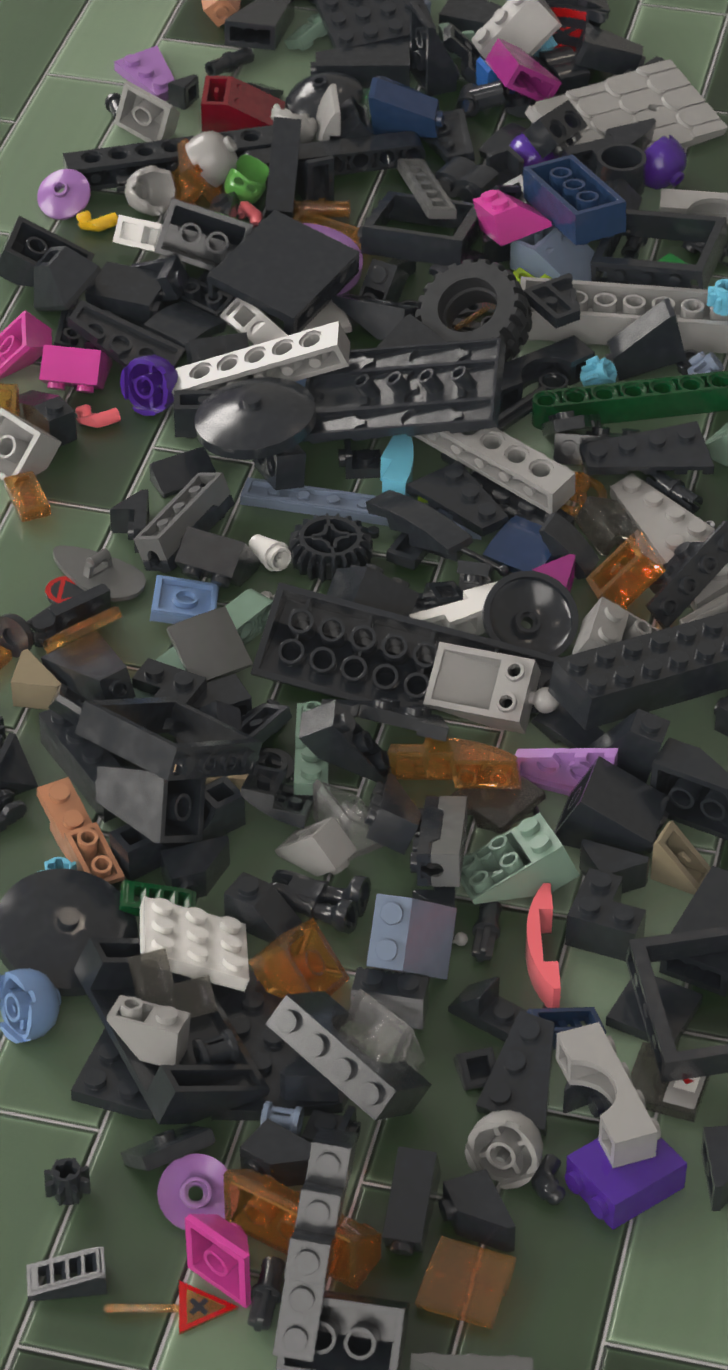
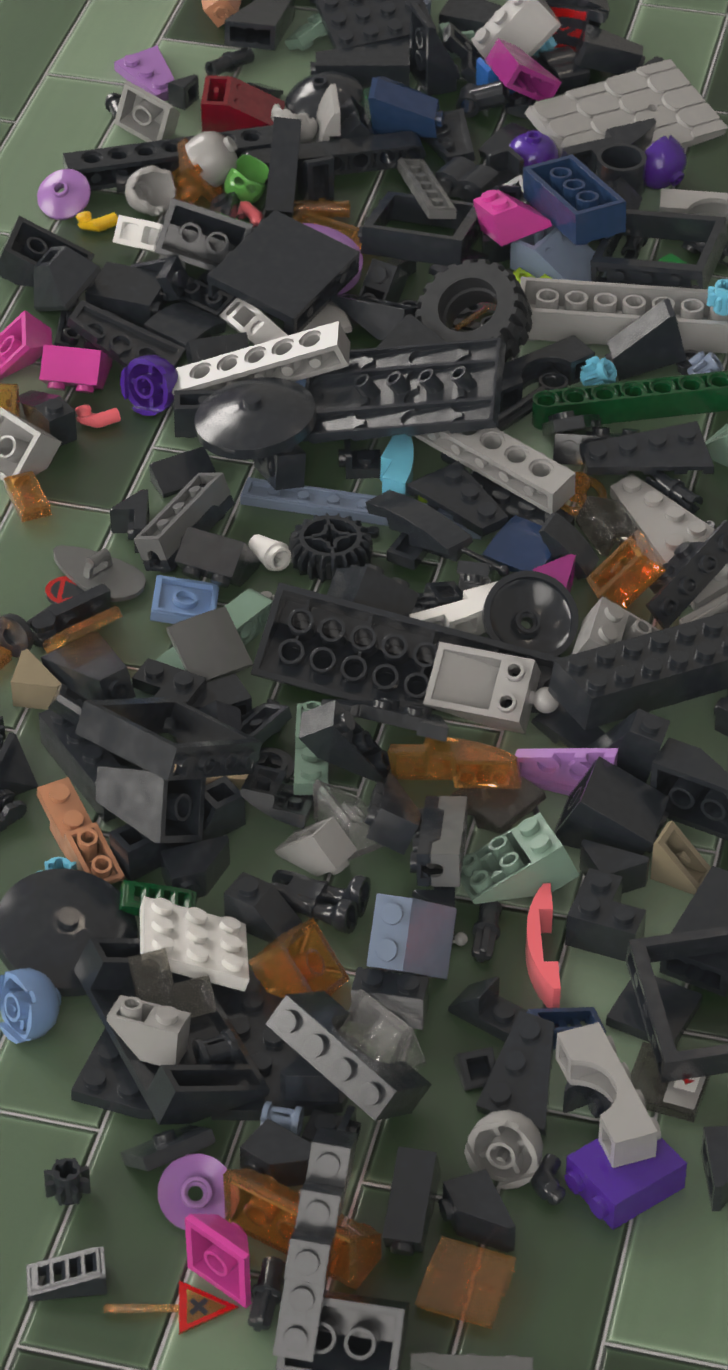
(555, 300): black wing -> none
(556, 130): black brick -> none

